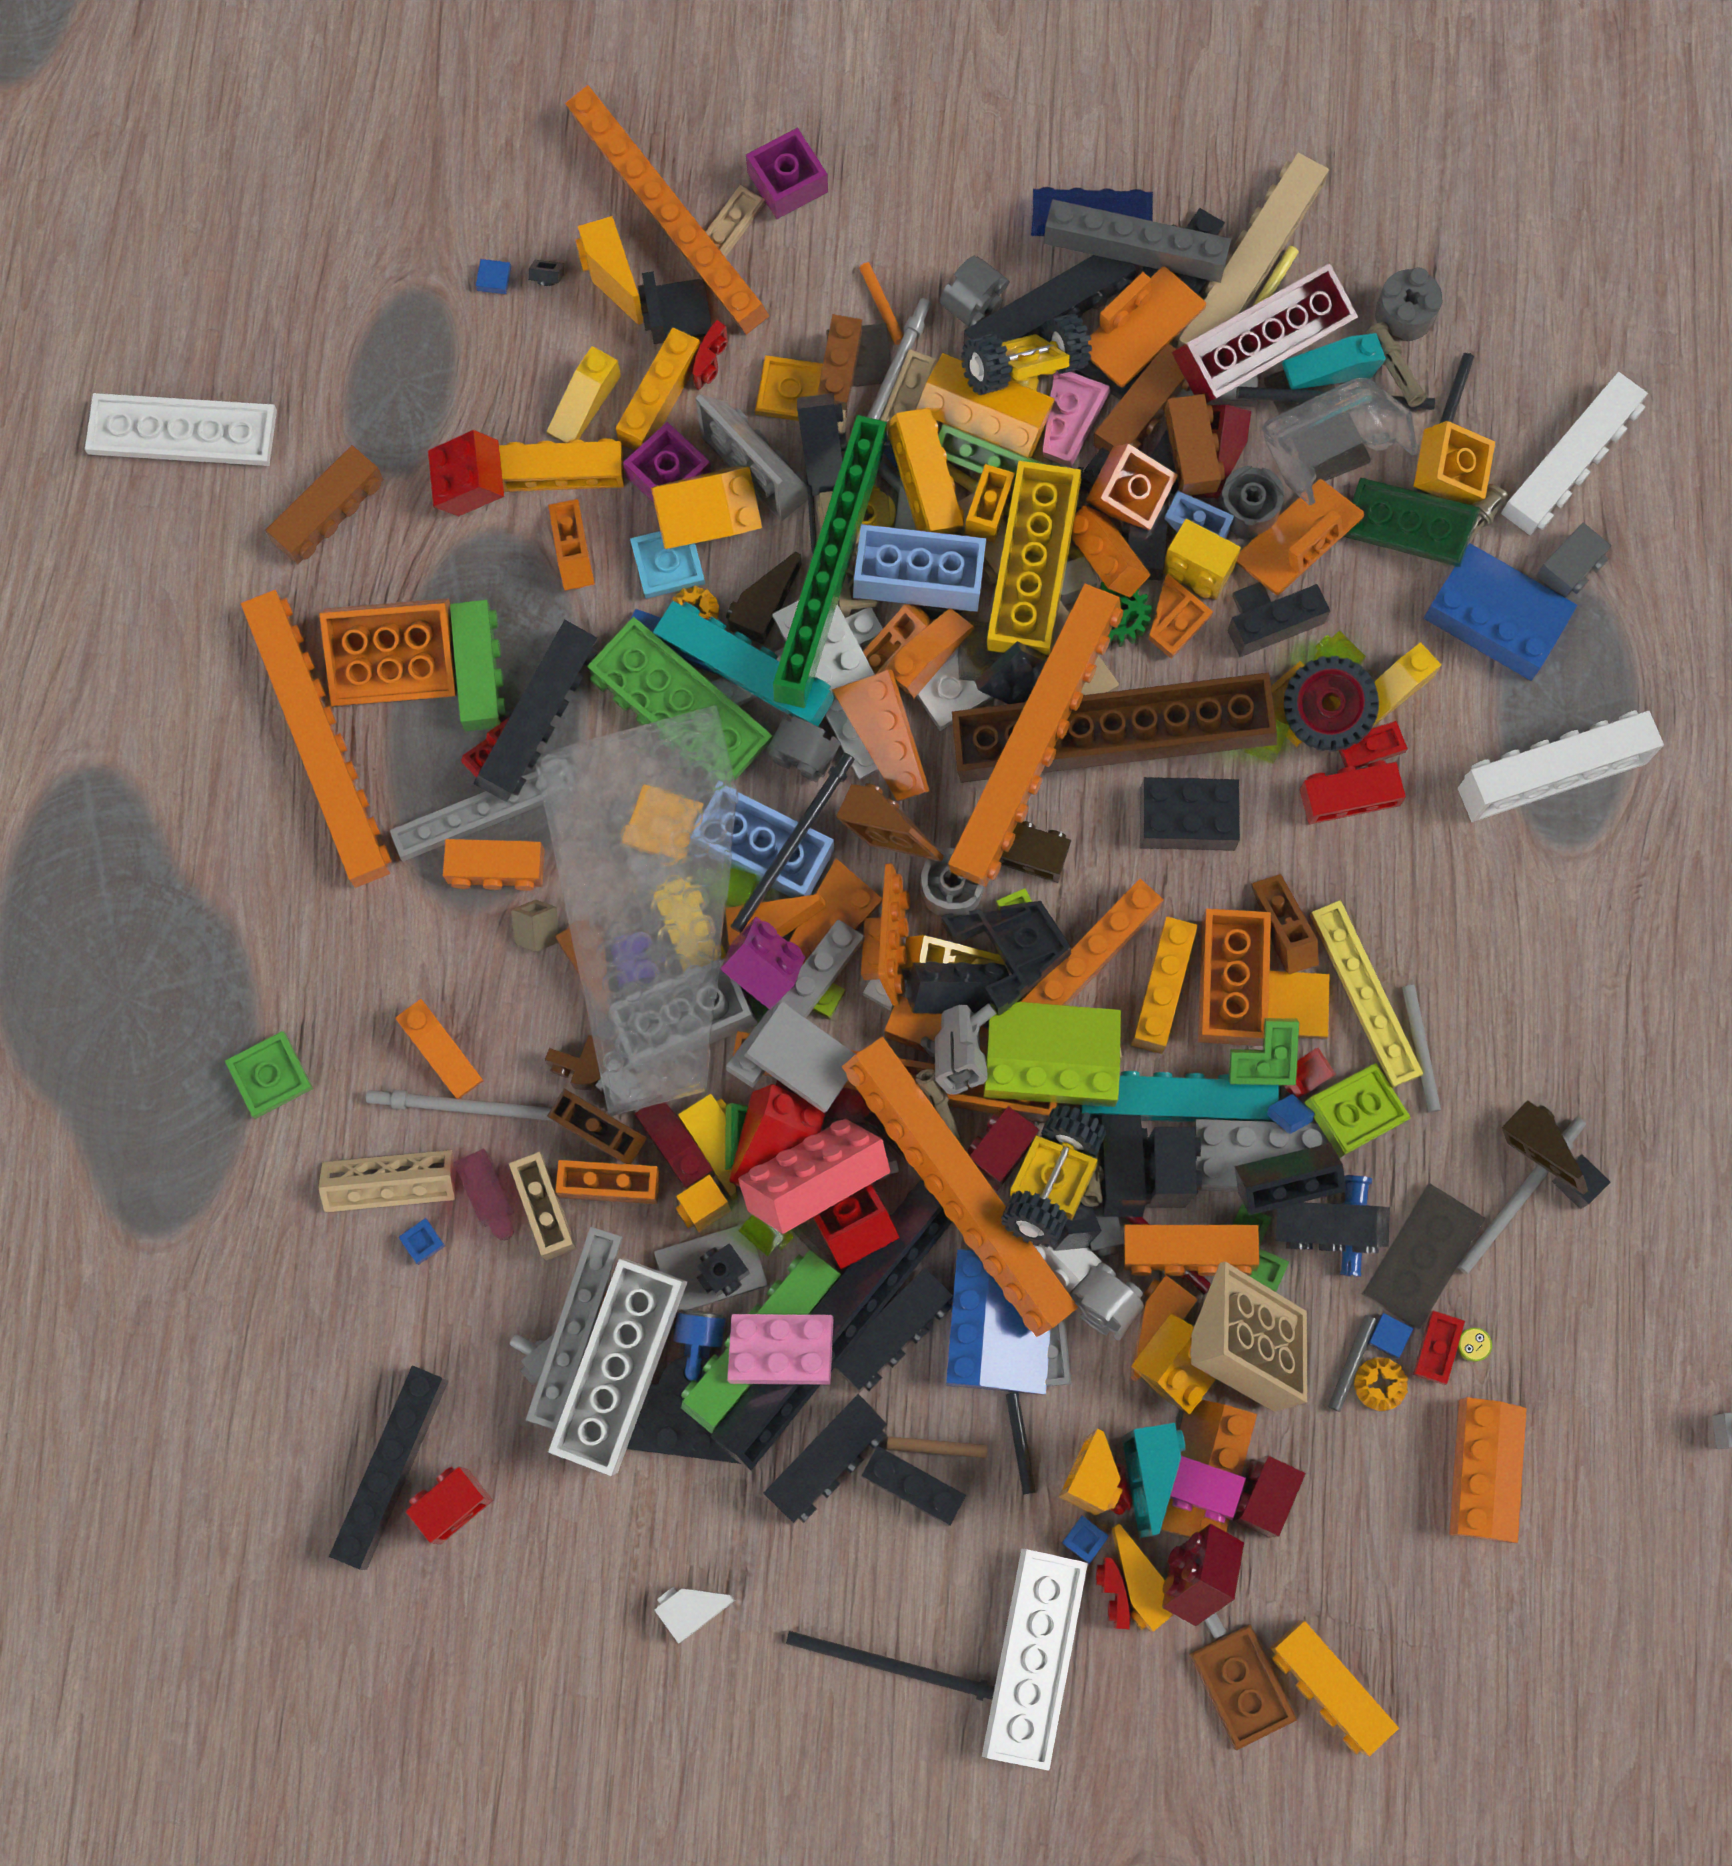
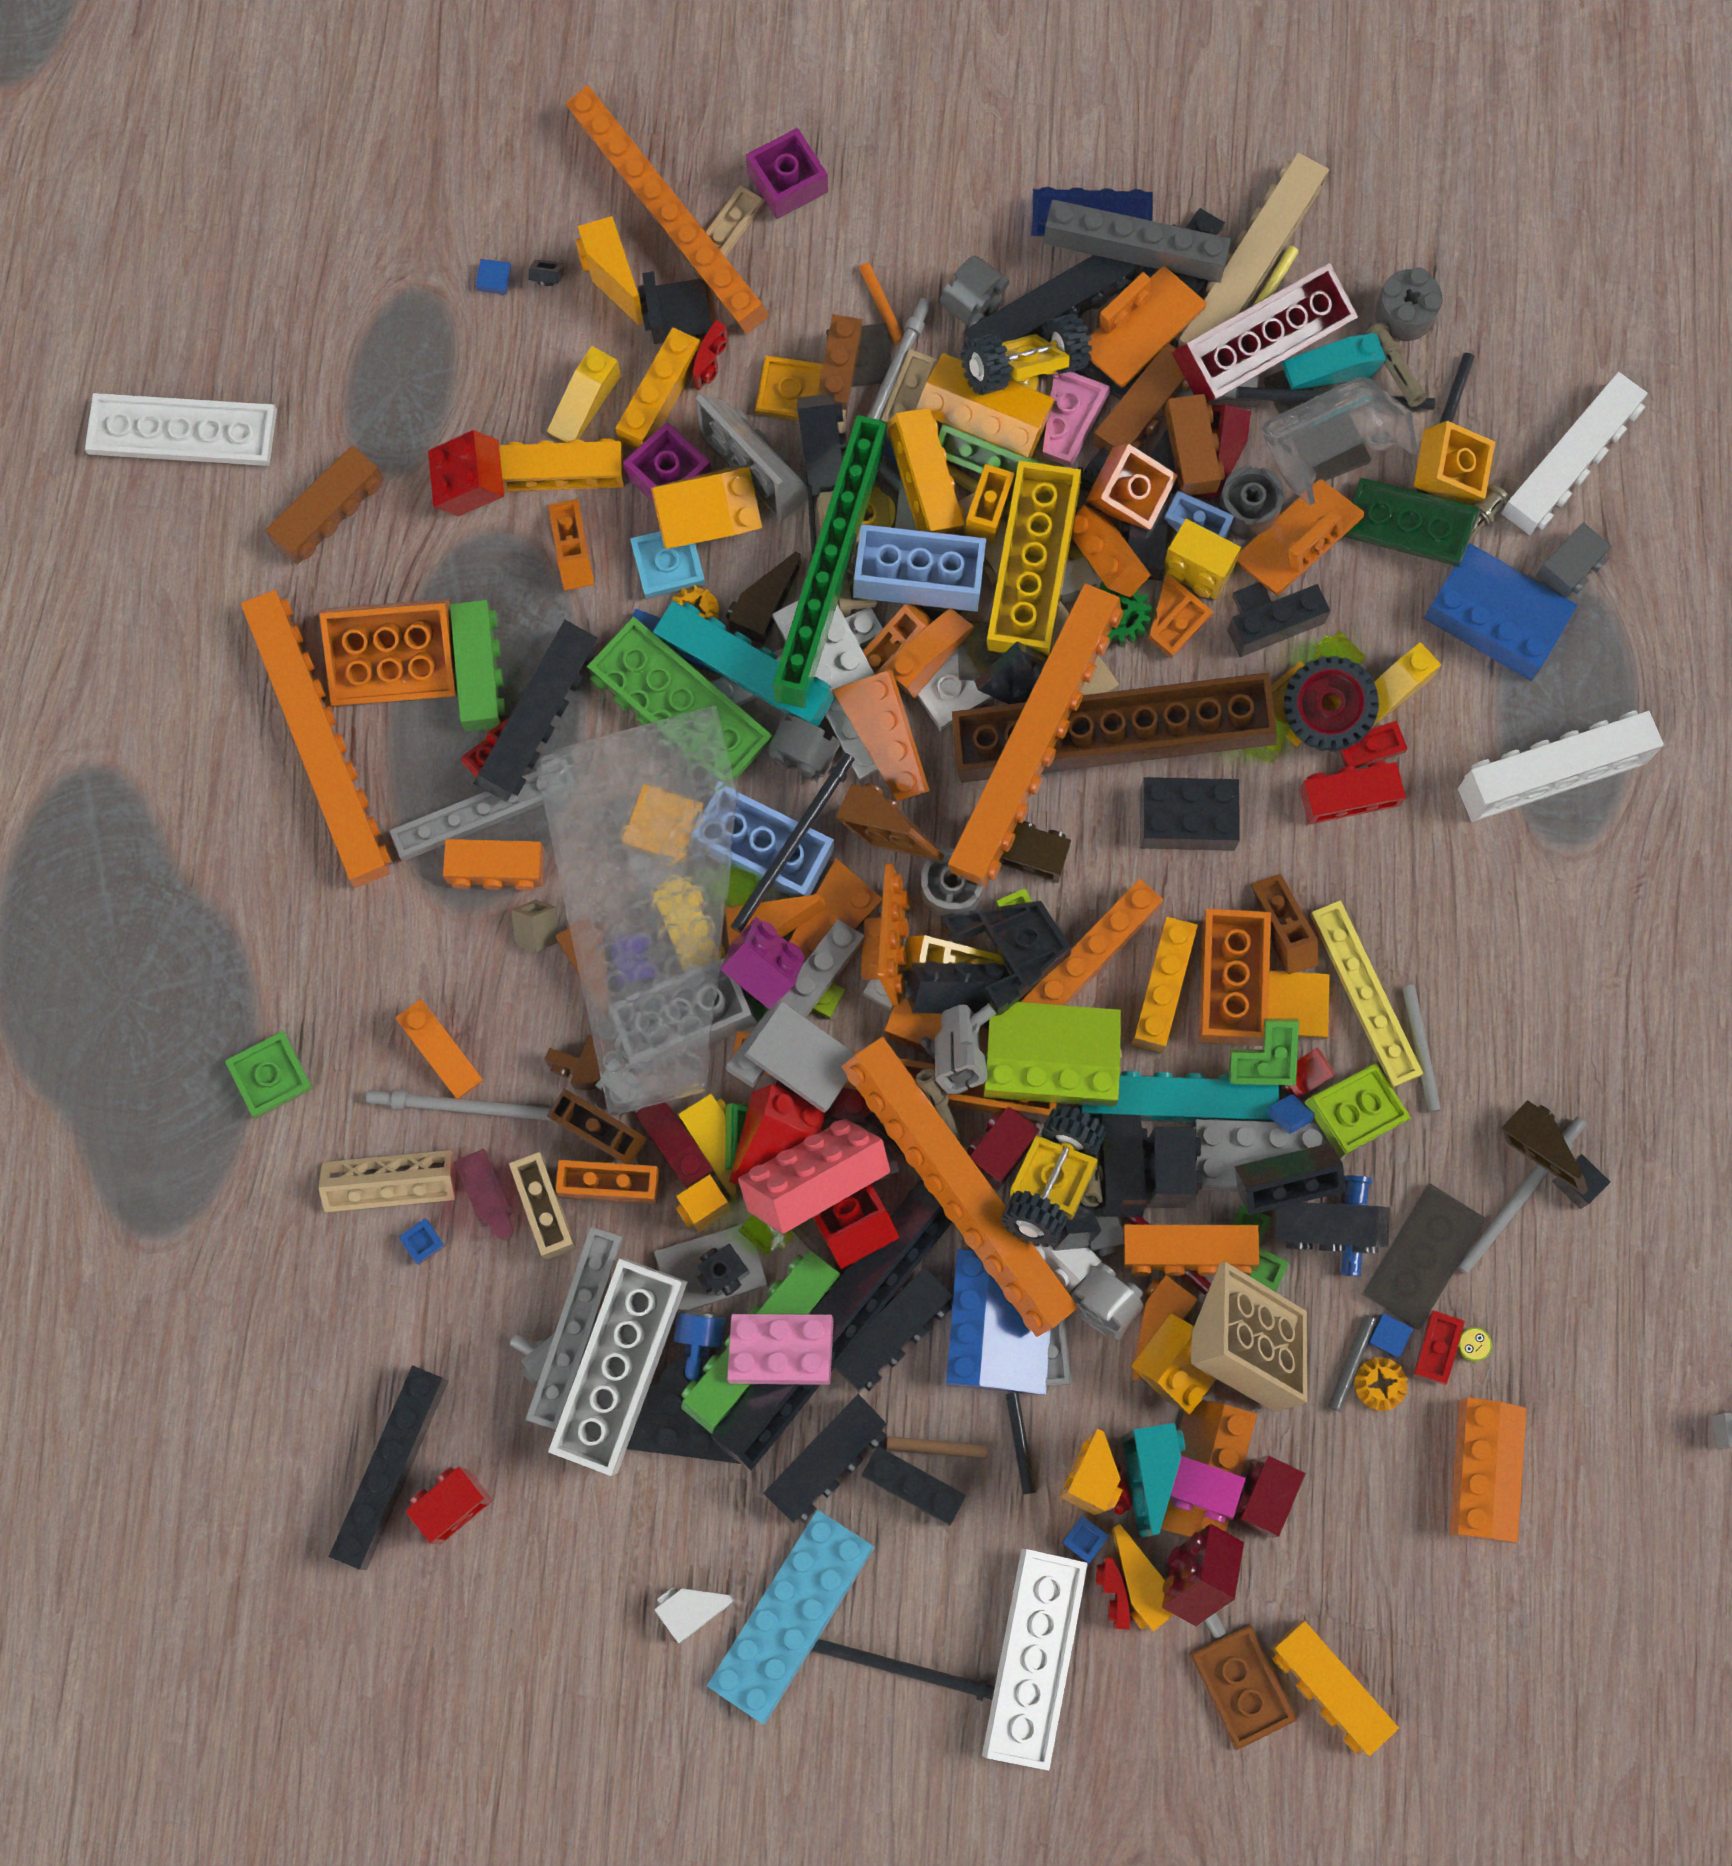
(790, 1617): none -> medium azure plate

